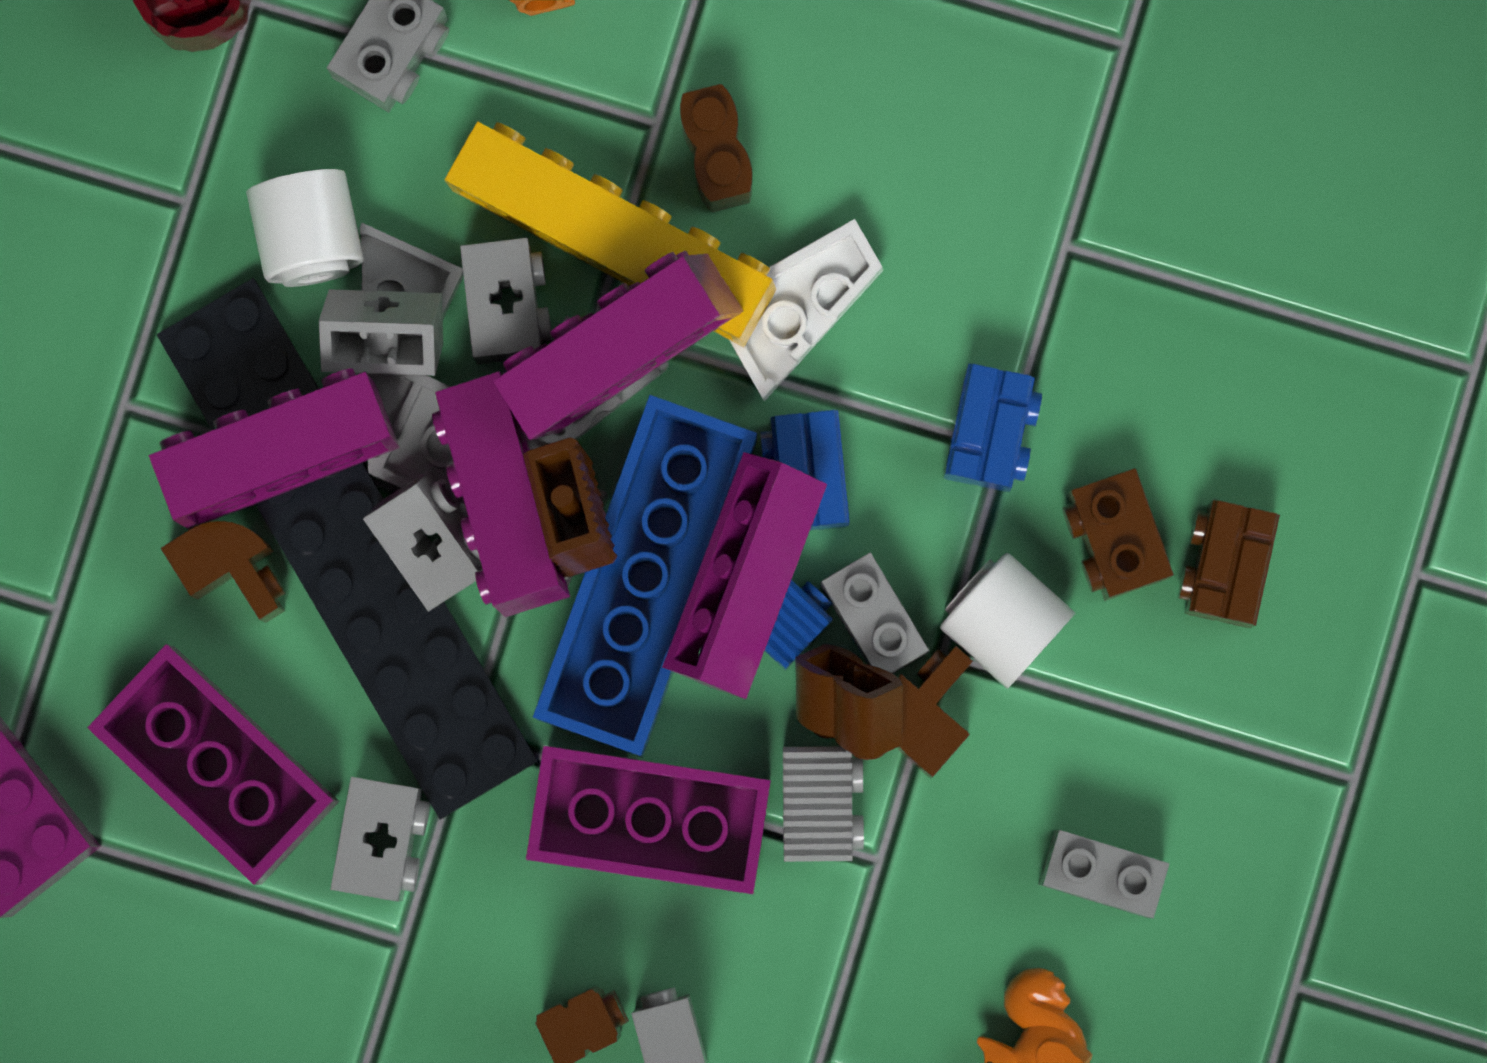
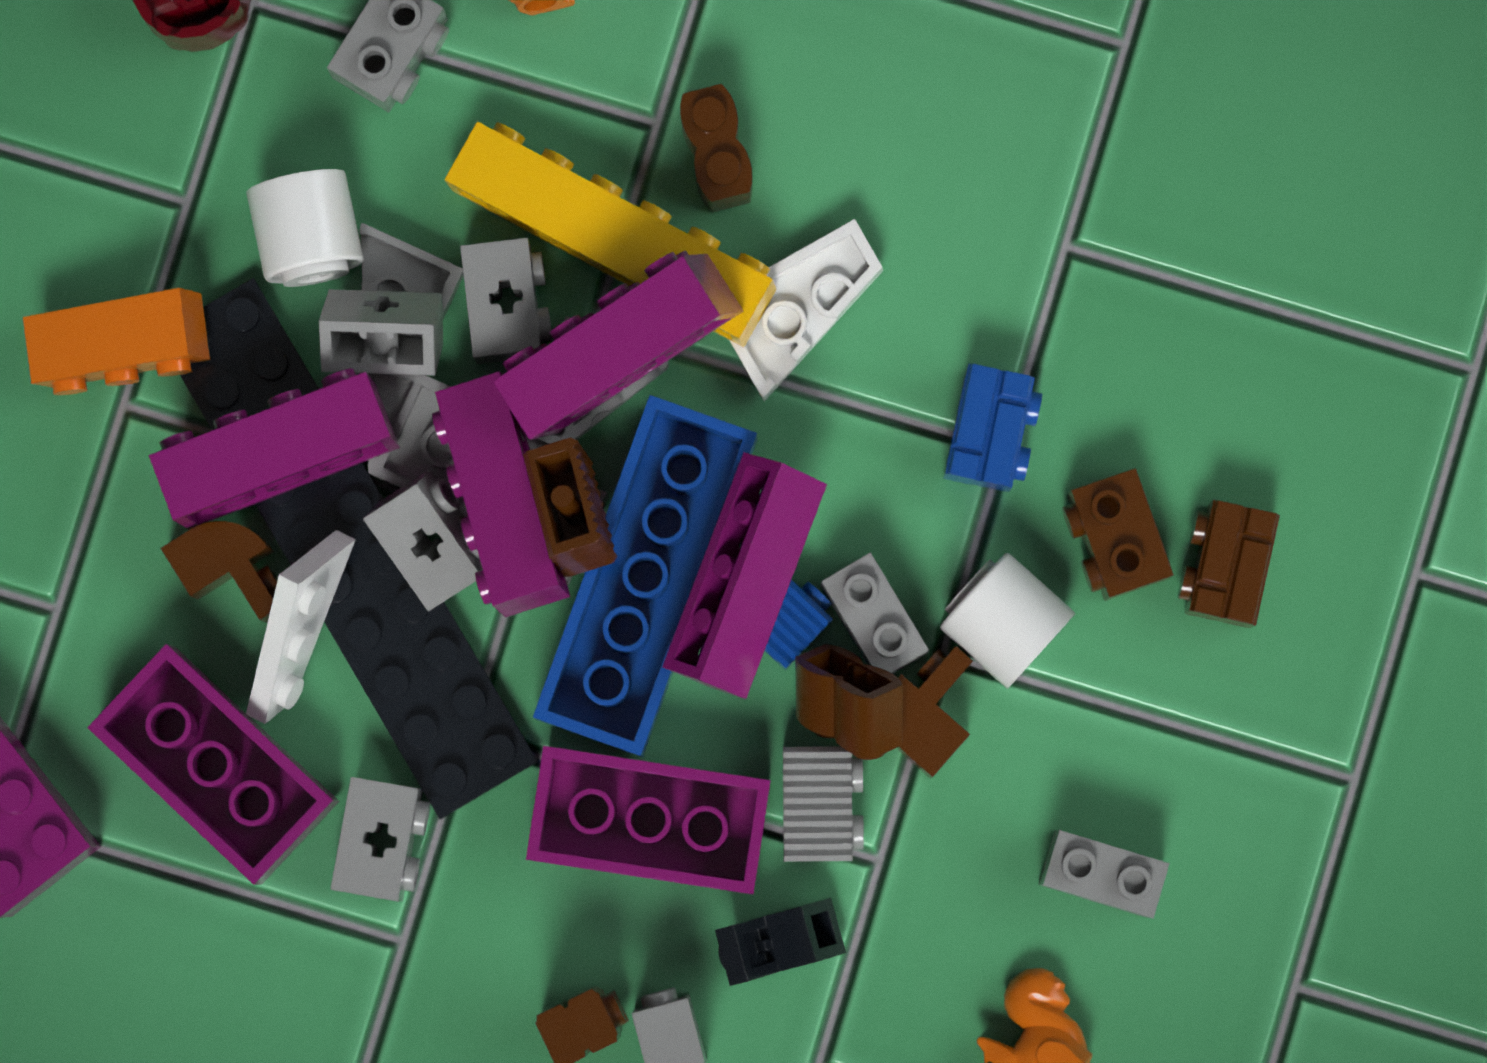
(116, 340): none -> orange brick
(294, 624): none -> white wing
(779, 941): none -> black brick
(814, 447): blue brick -> none

